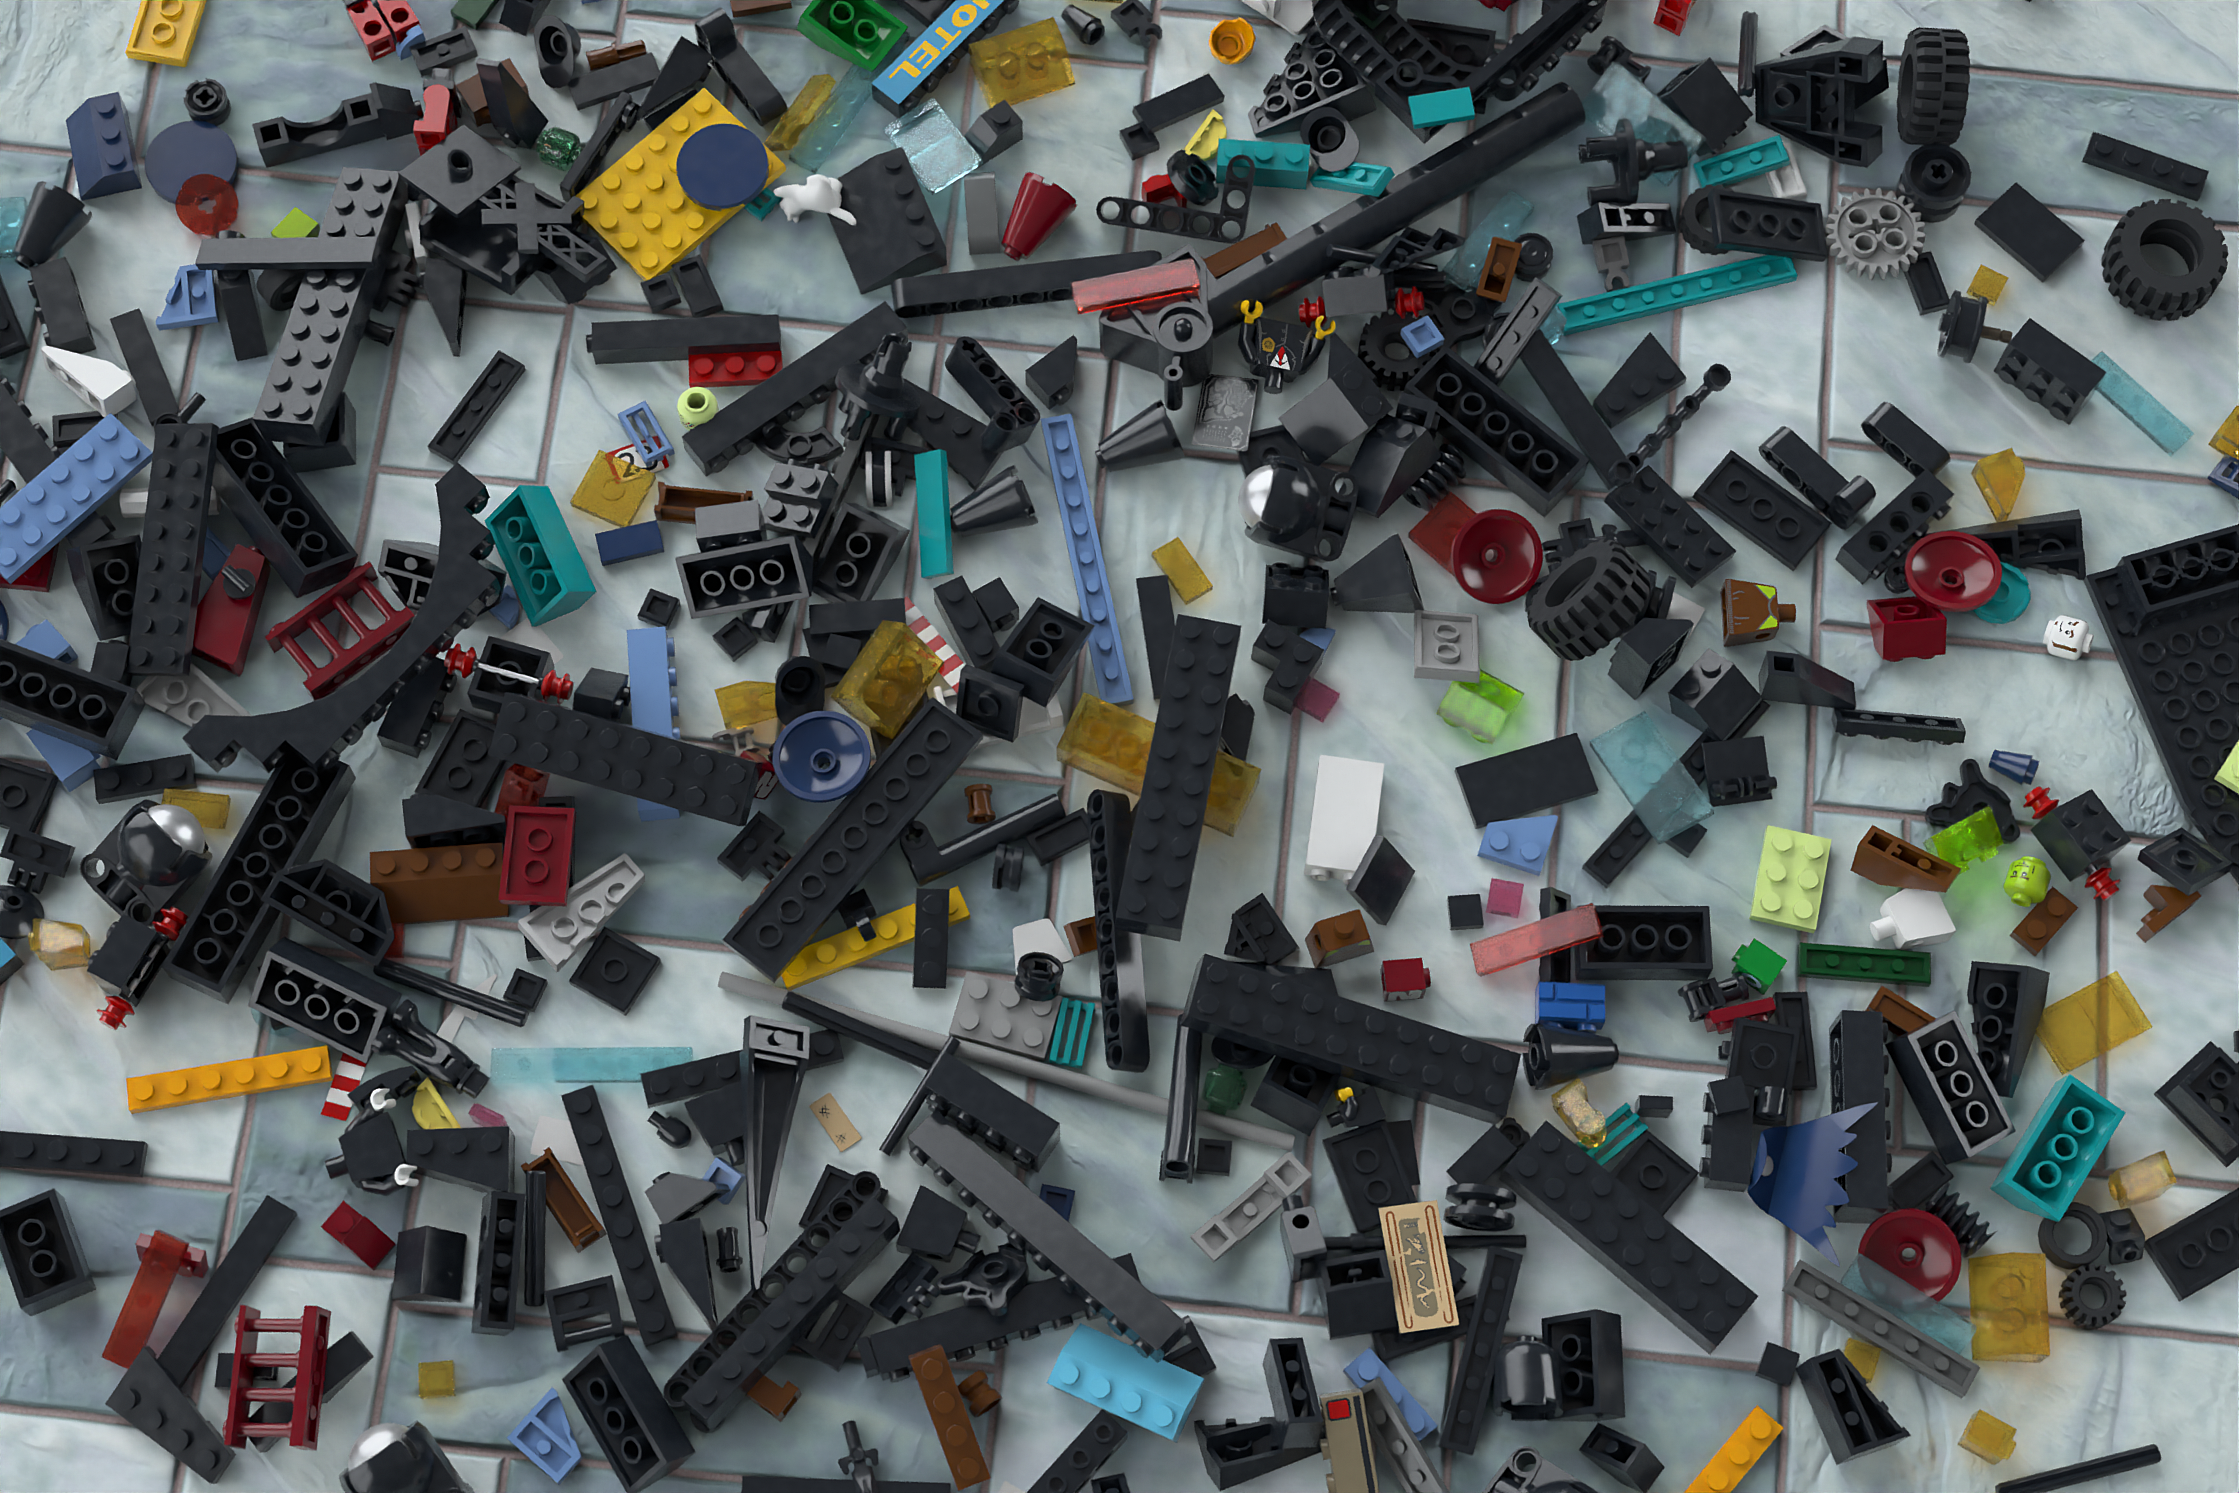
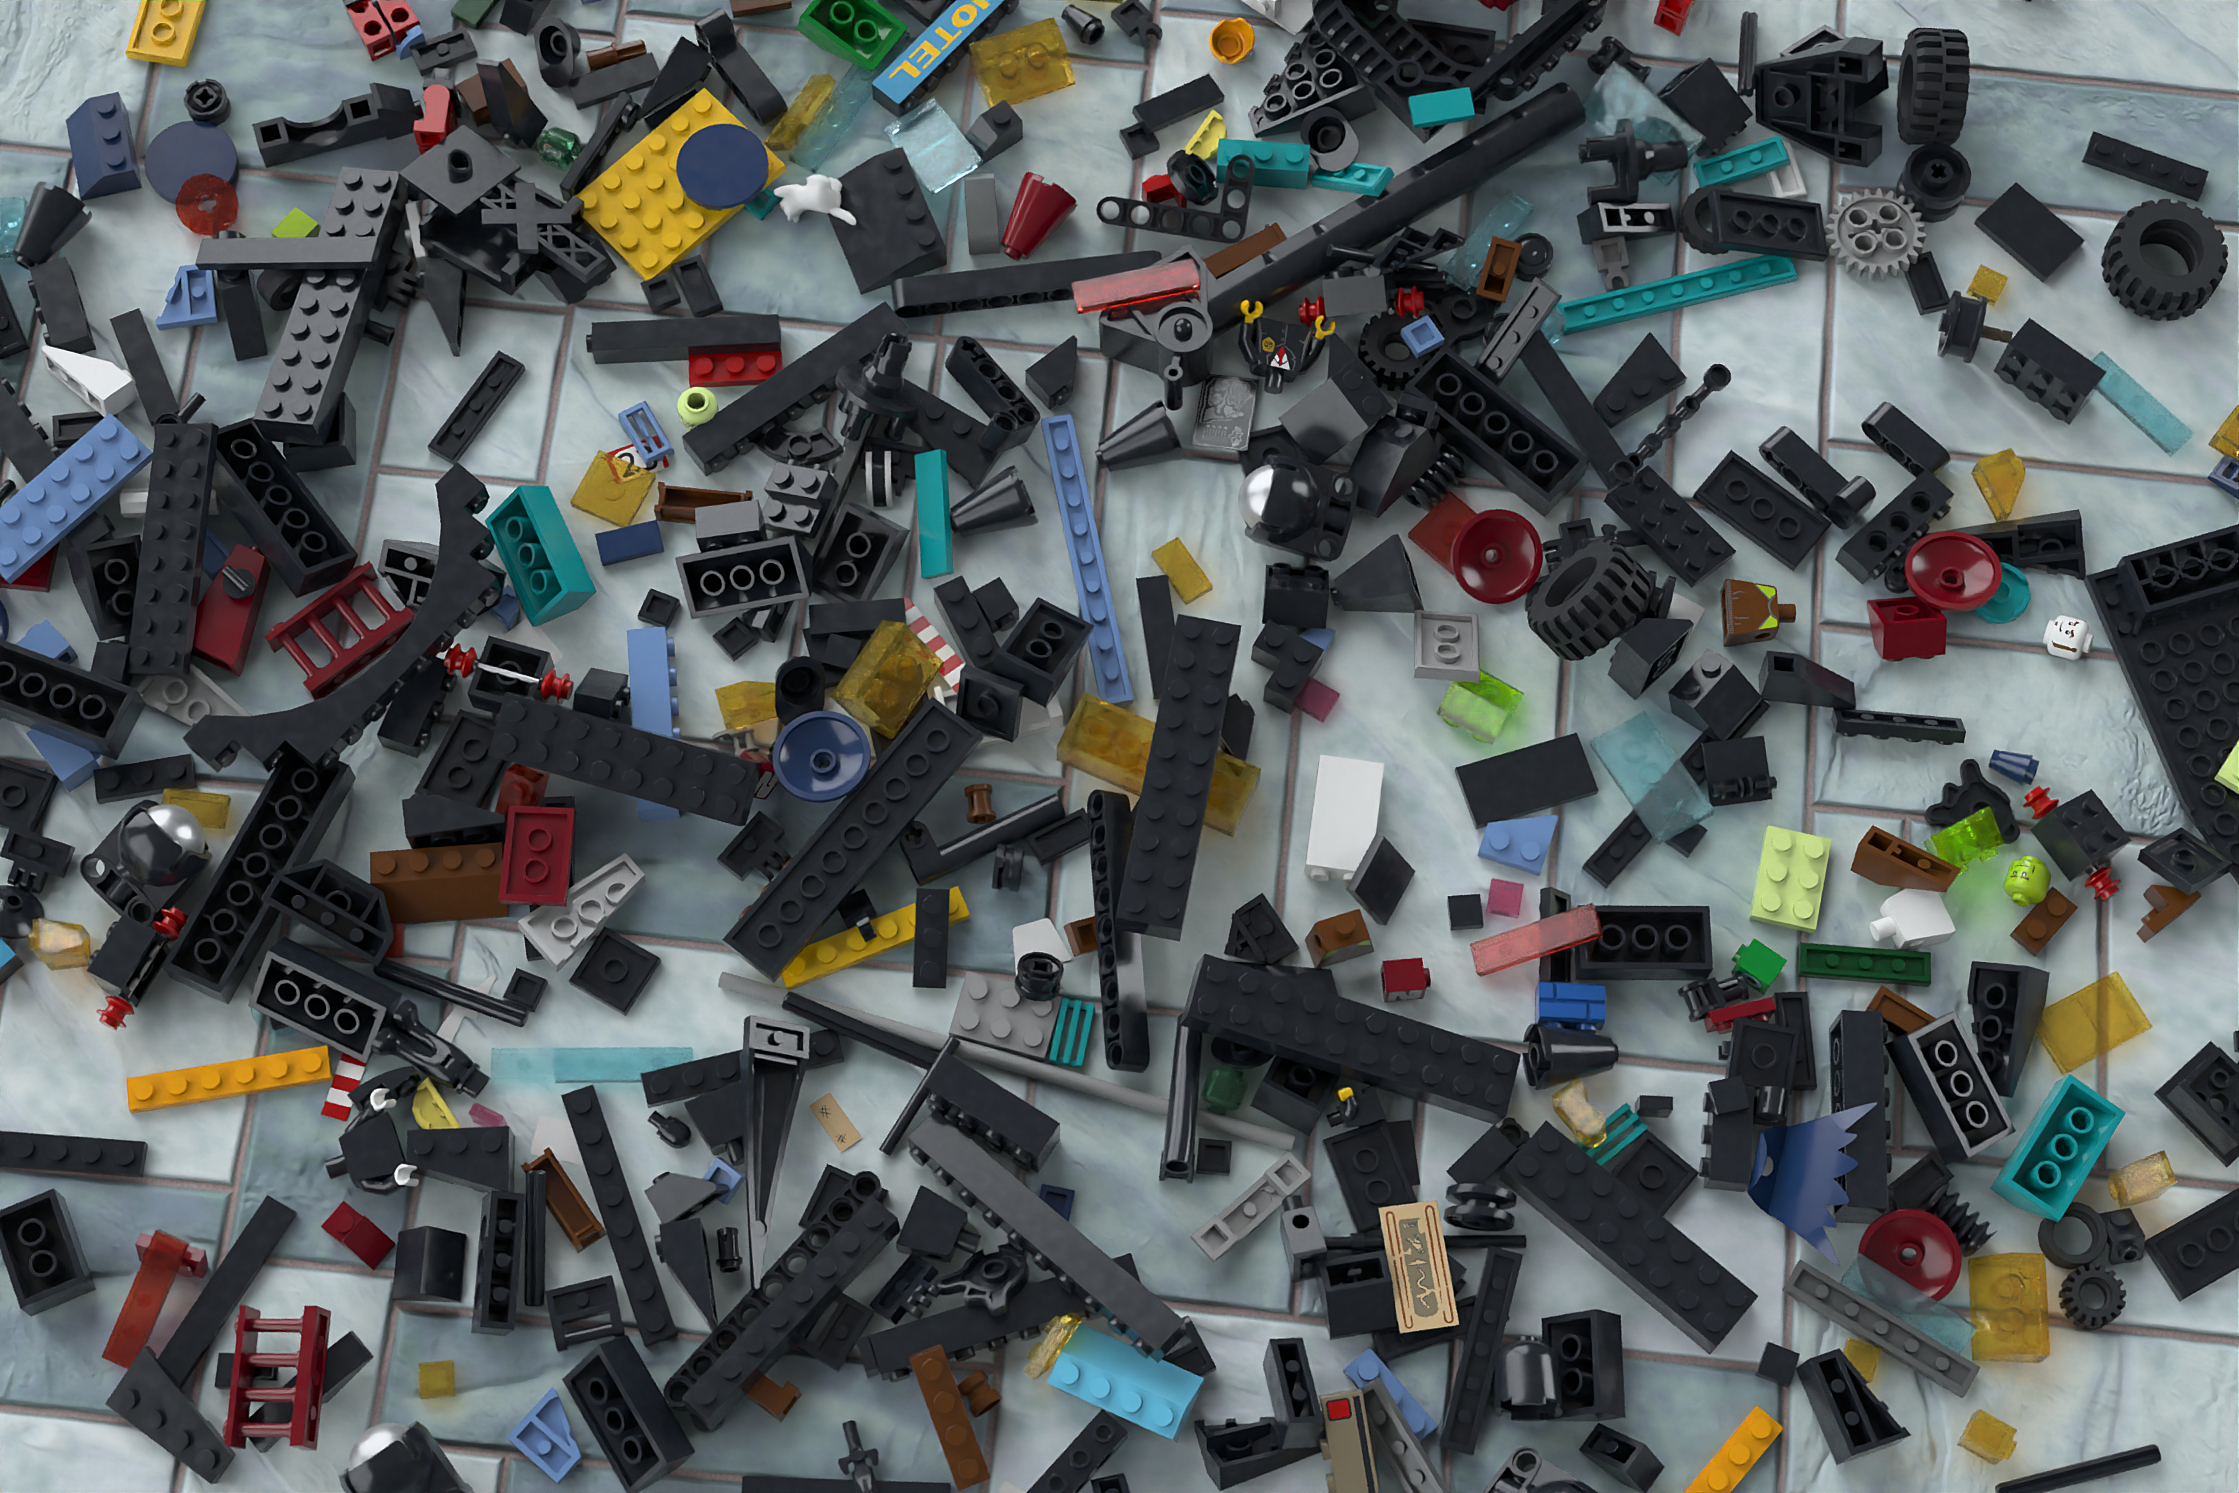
(1045, 1353): none -> clear yellow plate

